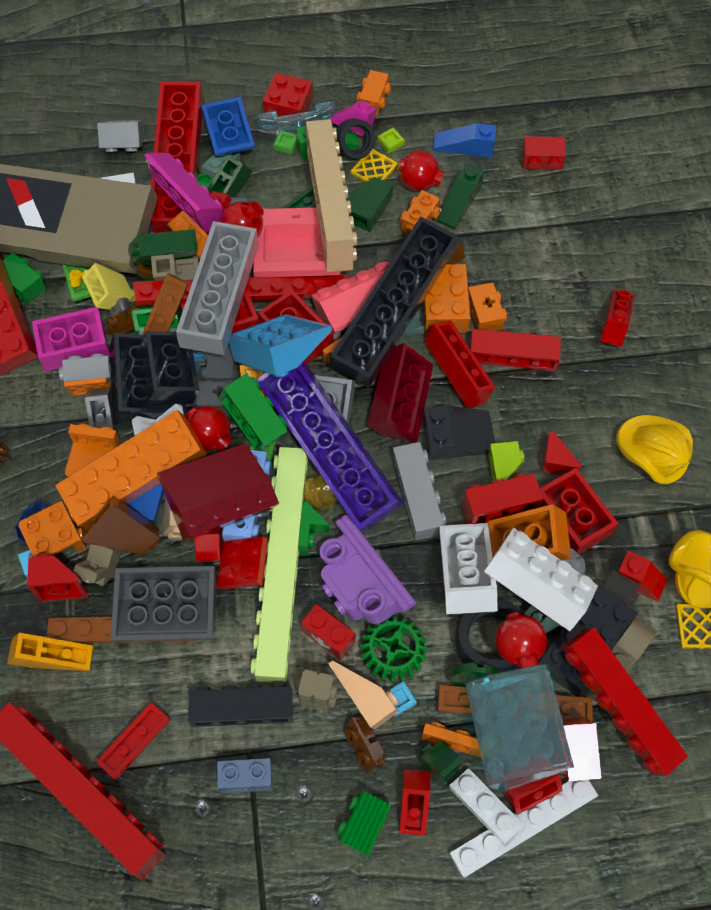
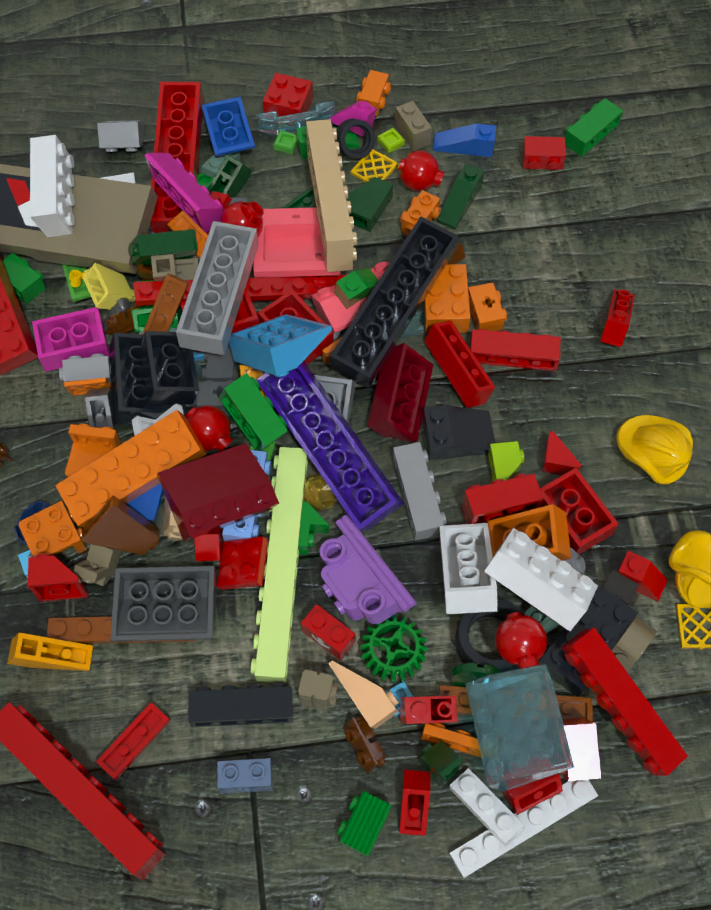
(51, 186): none -> white brick
(355, 286): none -> green slope
(413, 125): none -> dark tan brick
(428, 709): none -> red slope
(593, 127): none -> green brick

